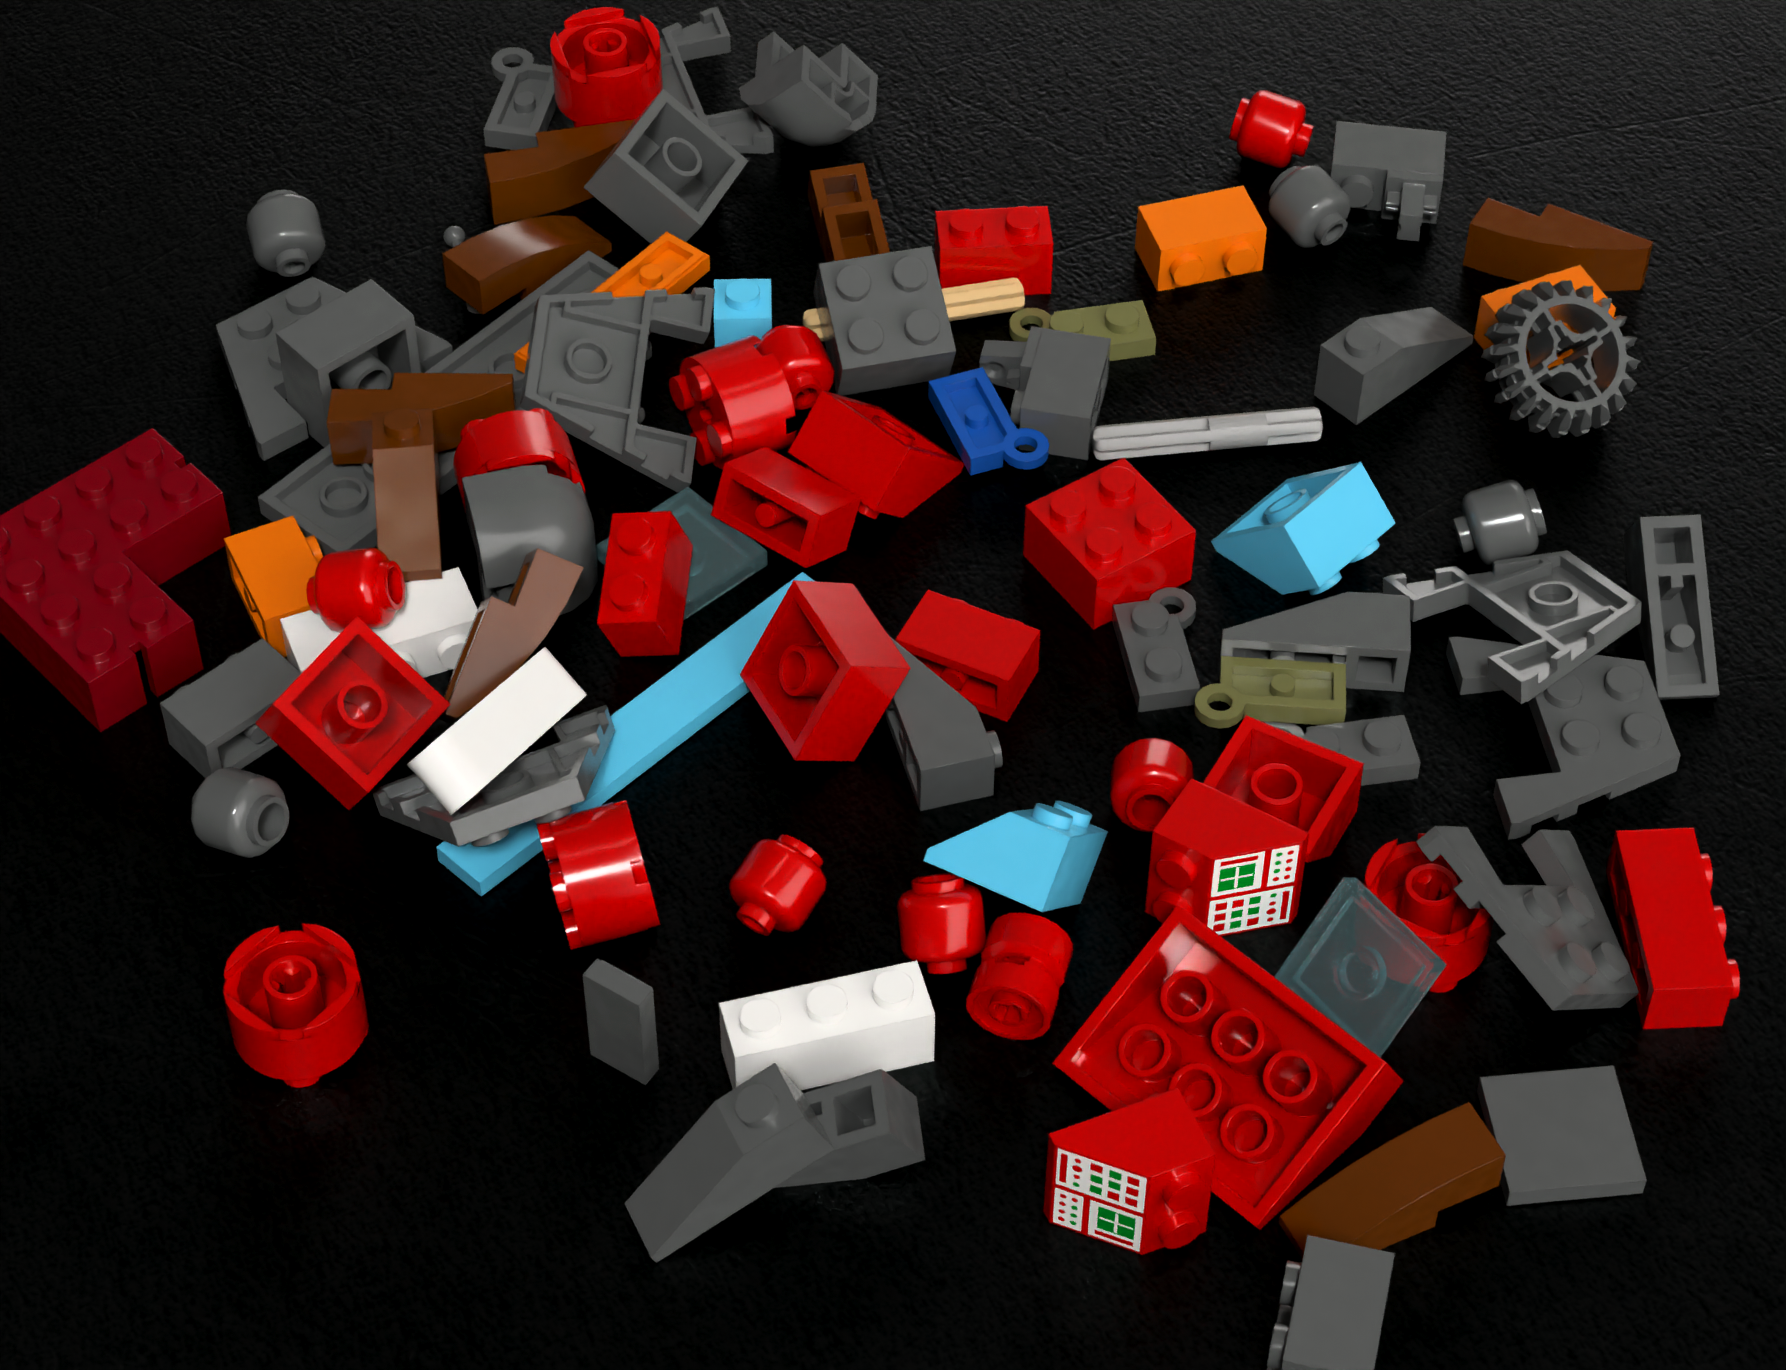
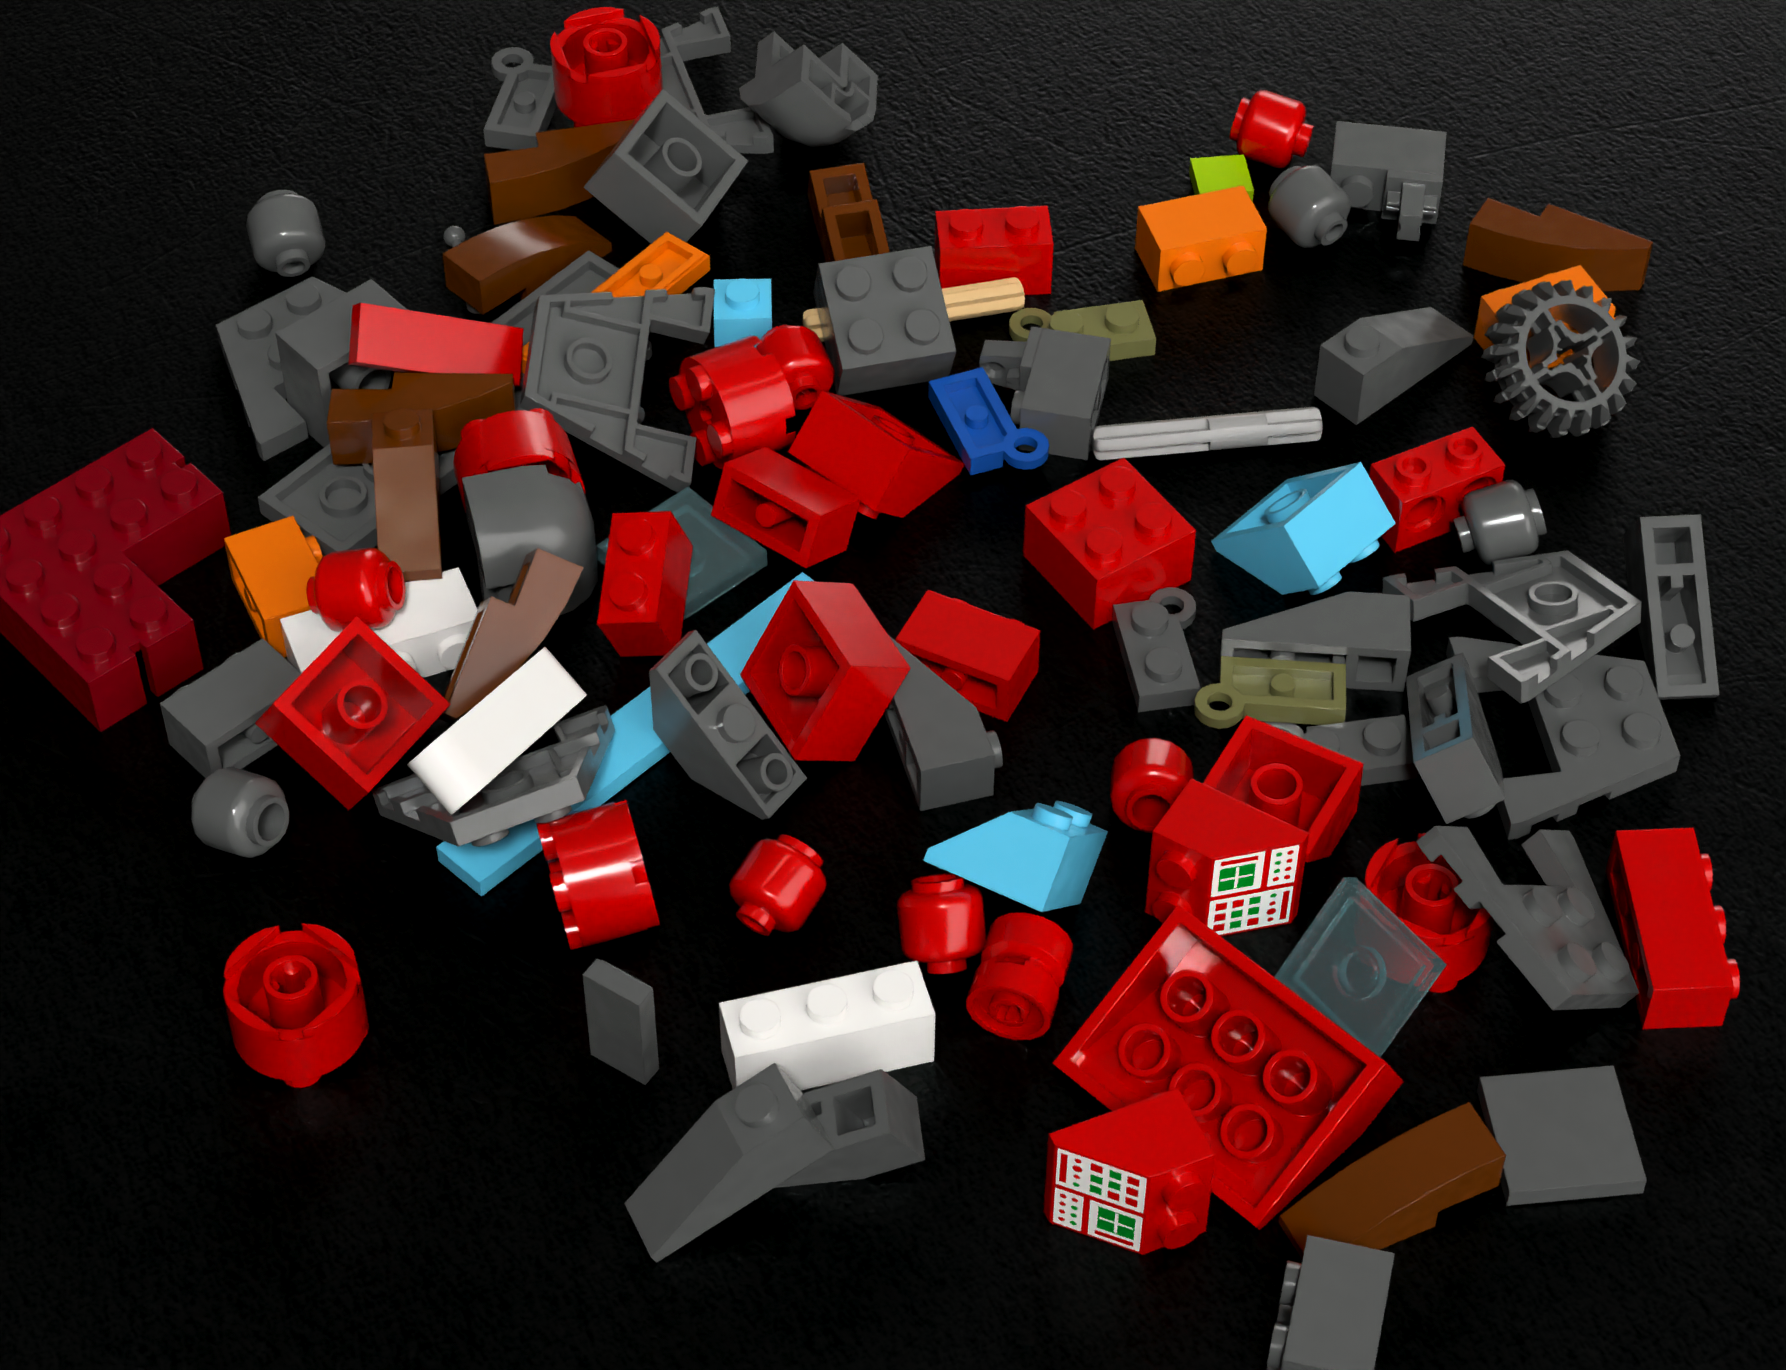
(432, 343): none -> tile
(718, 730): none -> dark grey slope
(1220, 173): none -> lime tile
(1429, 483): none -> red brick
(1453, 740): none -> dark grey slope

